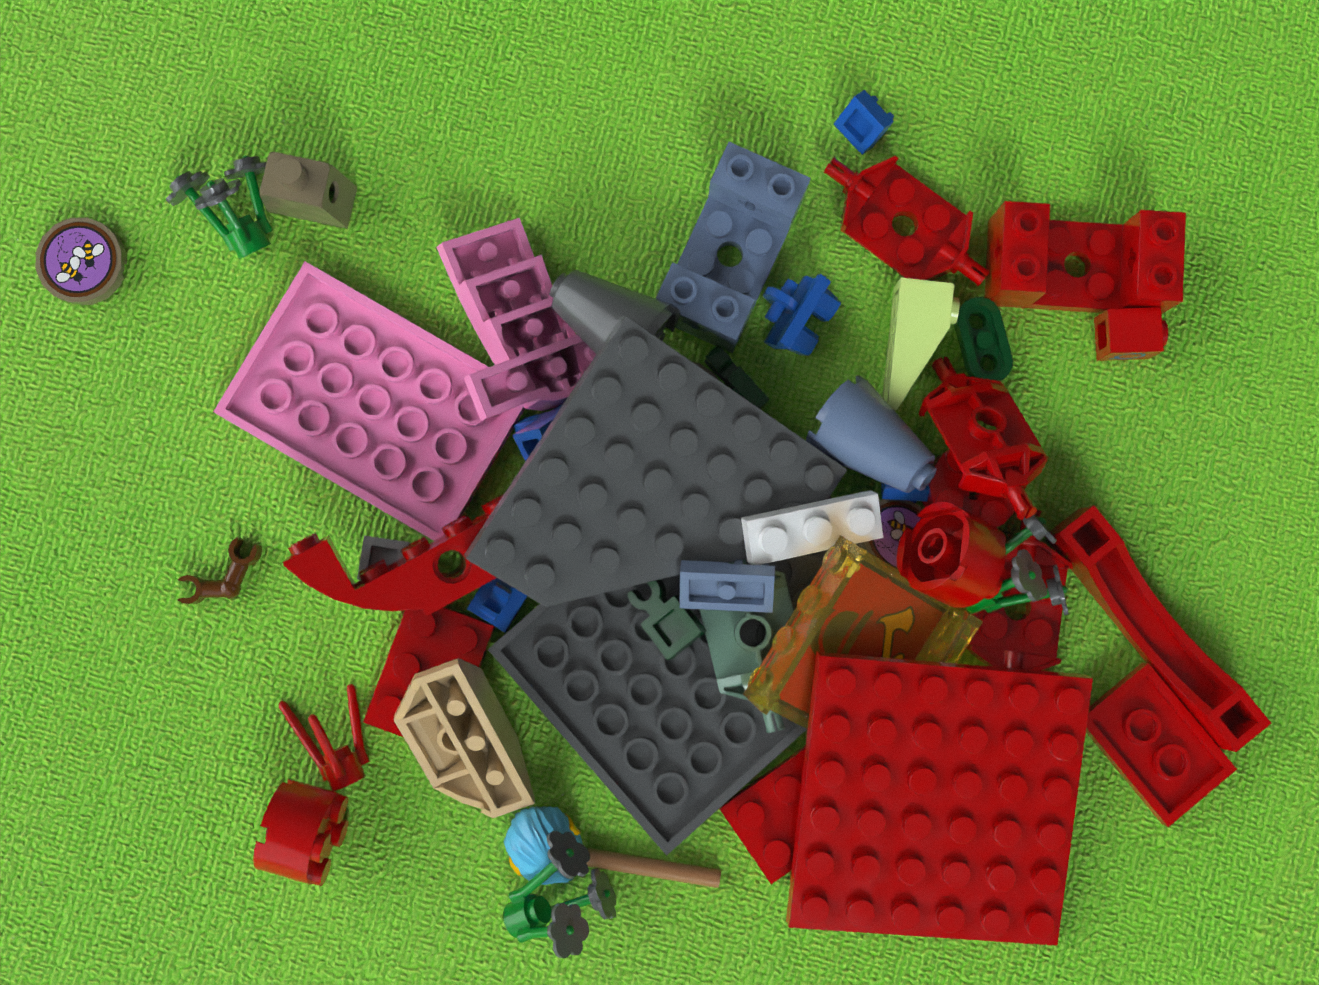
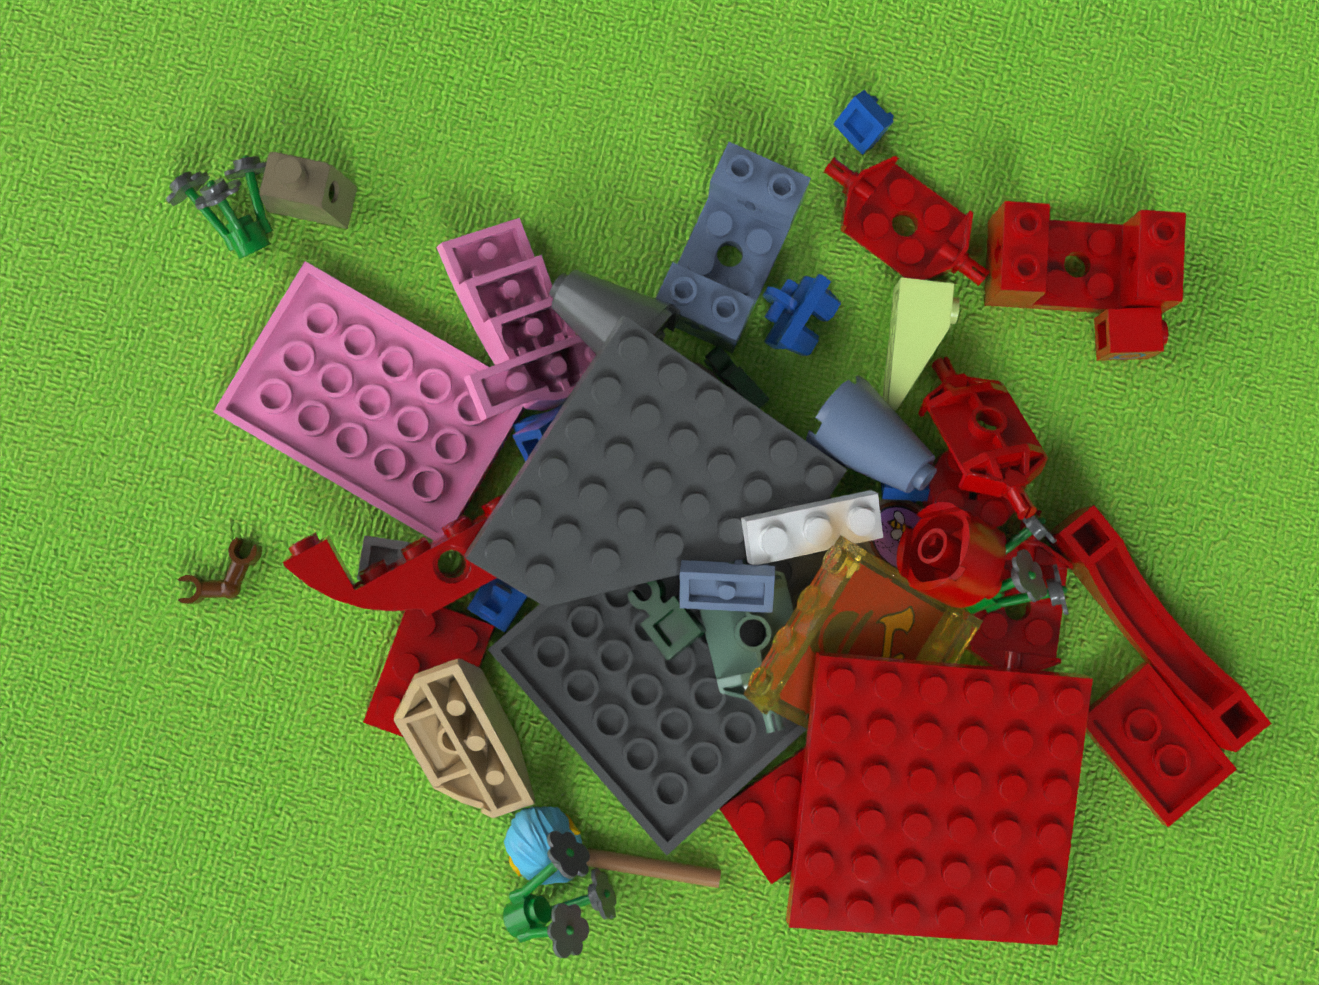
(81, 261): tile -> none
(300, 832): red brick -> none
(337, 765): red plant -> none
(988, 341): dark green plate -> none

